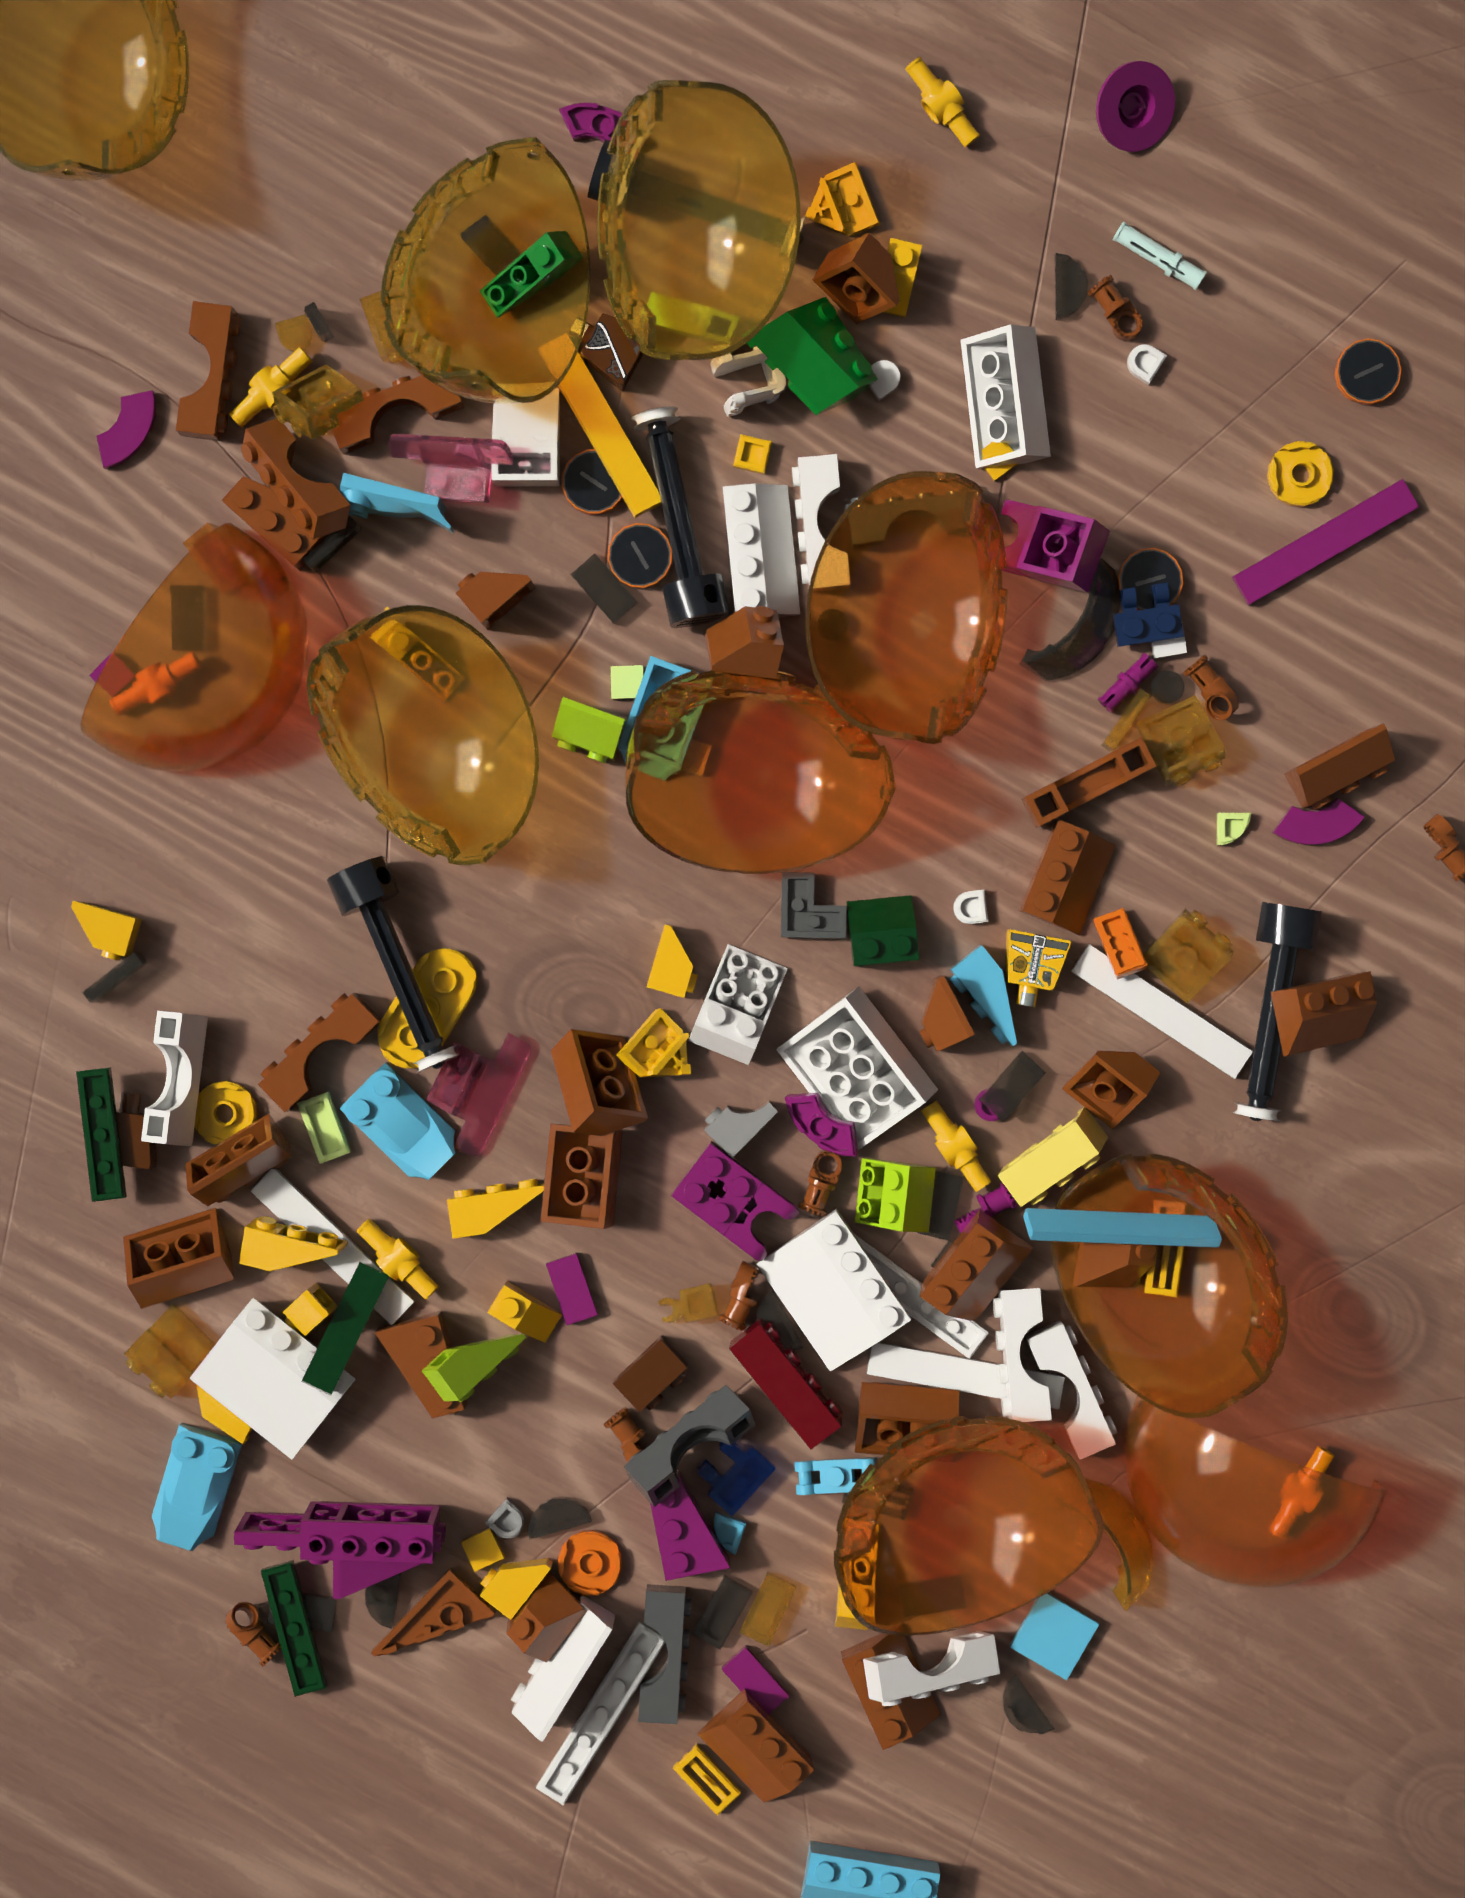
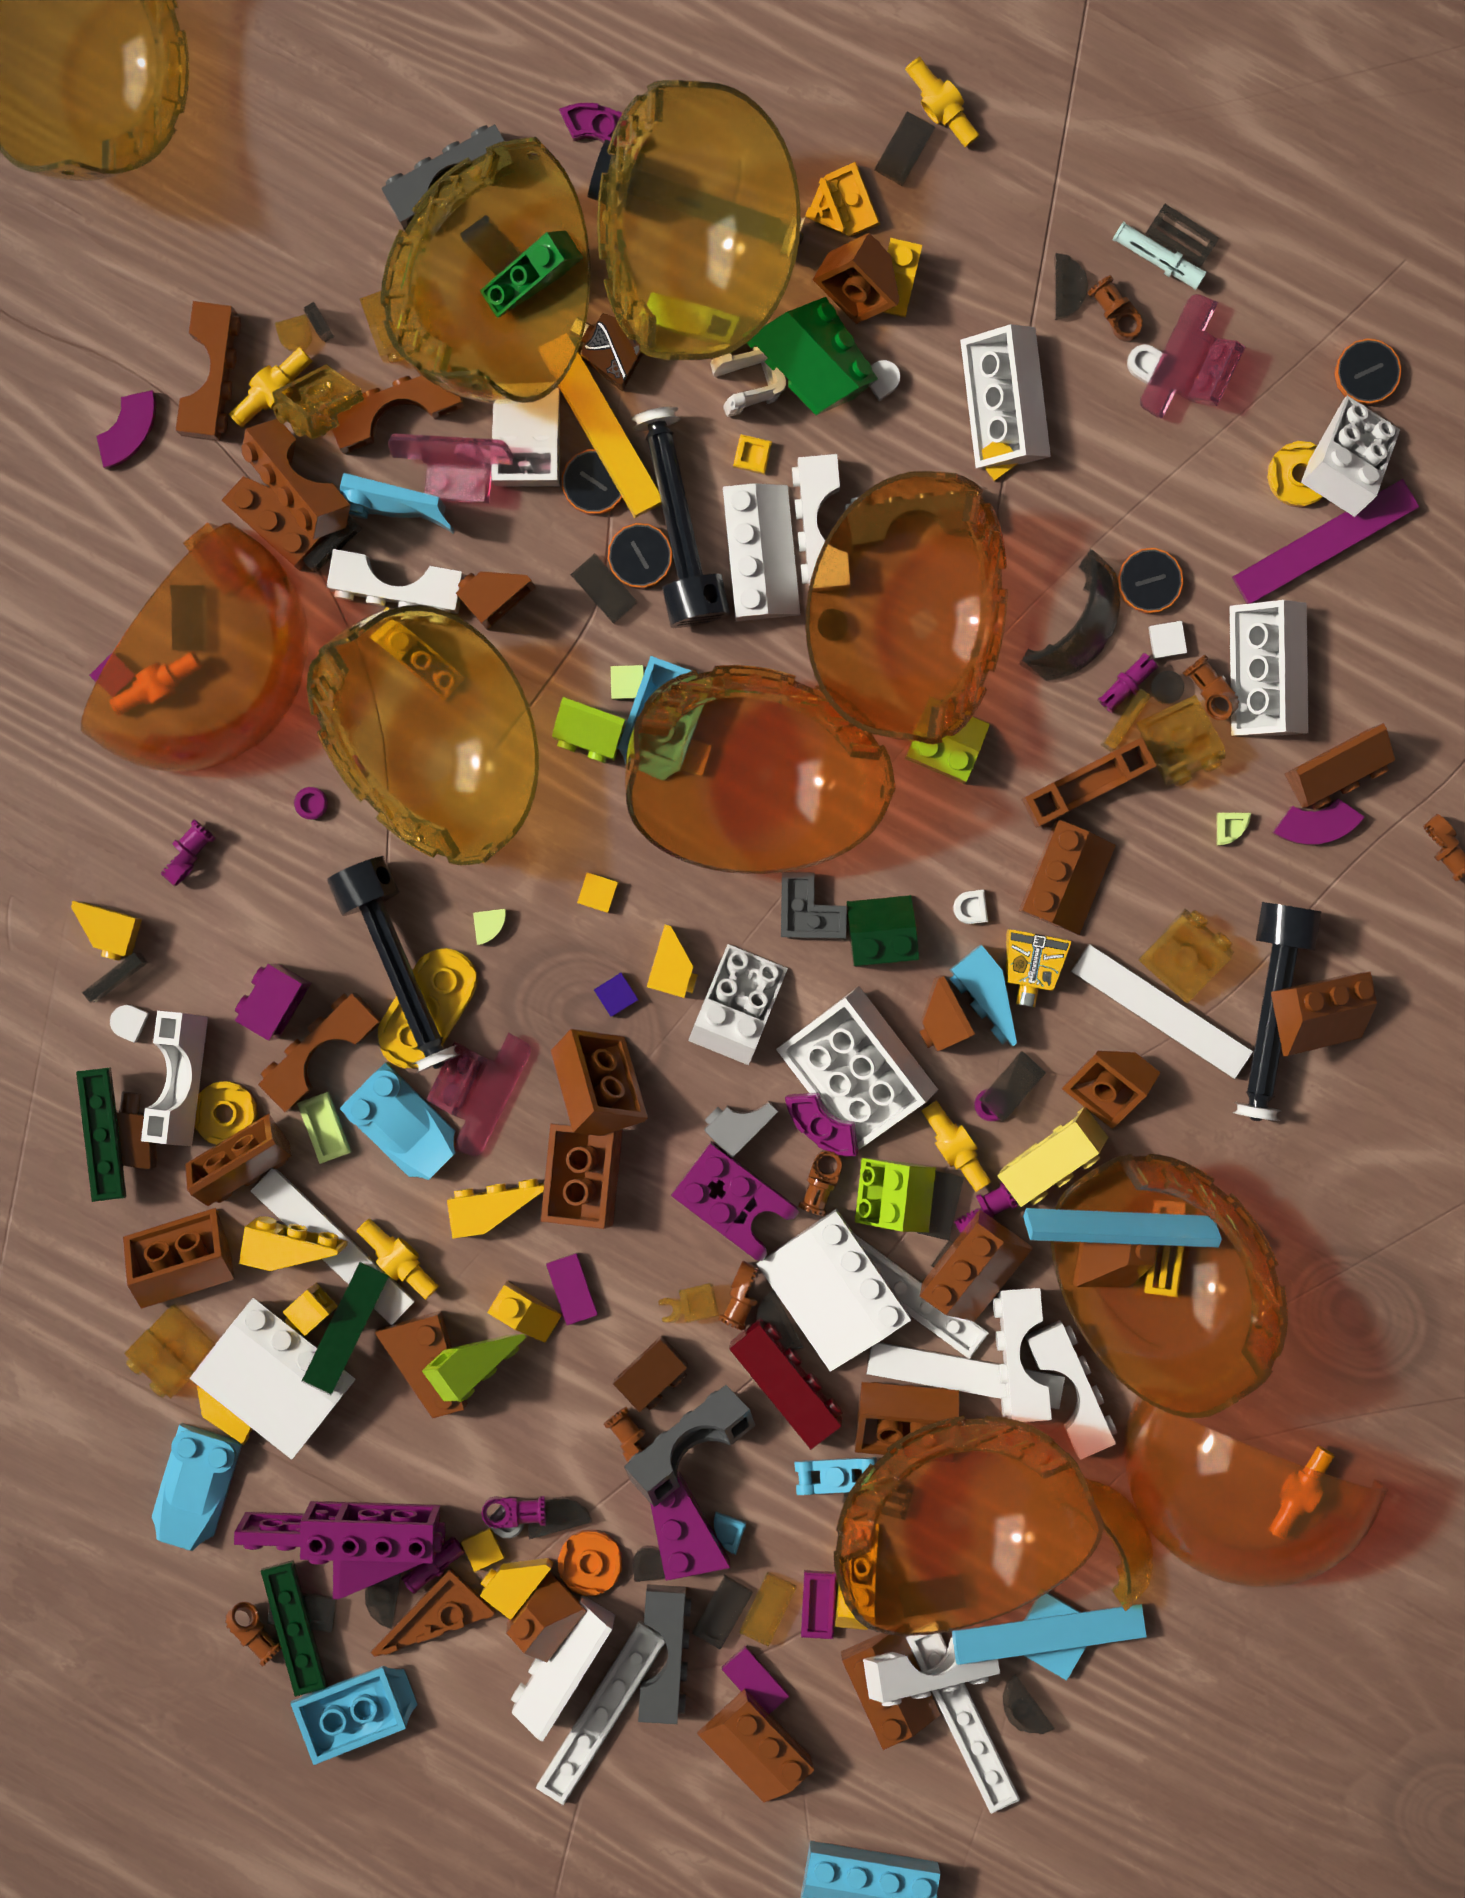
(128, 1022): none -> white tile
(188, 847): none -> magenta connector
(271, 1001): none -> magenta brick
(311, 803): none -> magenta tile
(353, 576): none -> white arch
(354, 1712): none -> medium azure slope
(406, 190): none -> dark grey arch
(425, 1572): none -> magenta pin
(488, 924): none -> yellowish green tile
(516, 1512): none -> magenta connector
(597, 892): none -> yellow tile
(616, 994): none -> dark purple tile
(647, 1564): none -> clear smoke tile
(657, 1048): yellow slope -> none
(716, 1770): yellow tile -> none
(740, 1480): clear blue plate -> none
(746, 643): dark orange slope -> none
(818, 1604): none -> magenta tile
(904, 148): none -> clear smoke tile
(955, 753): none -> lime slope
(967, 1728): none -> white tile
(1048, 1634): none -> medium azure tile
(1054, 545): magenta brick -> none
(1120, 943): orange plate -> none
(1135, 106): magenta hat -> none
(1147, 625): dark blue plate -> none
(1190, 226): none -> clear smoke tile
(1192, 361): none -> clear pink plate
(1269, 668): none -> white slope
(1351, 457): none -> white slope

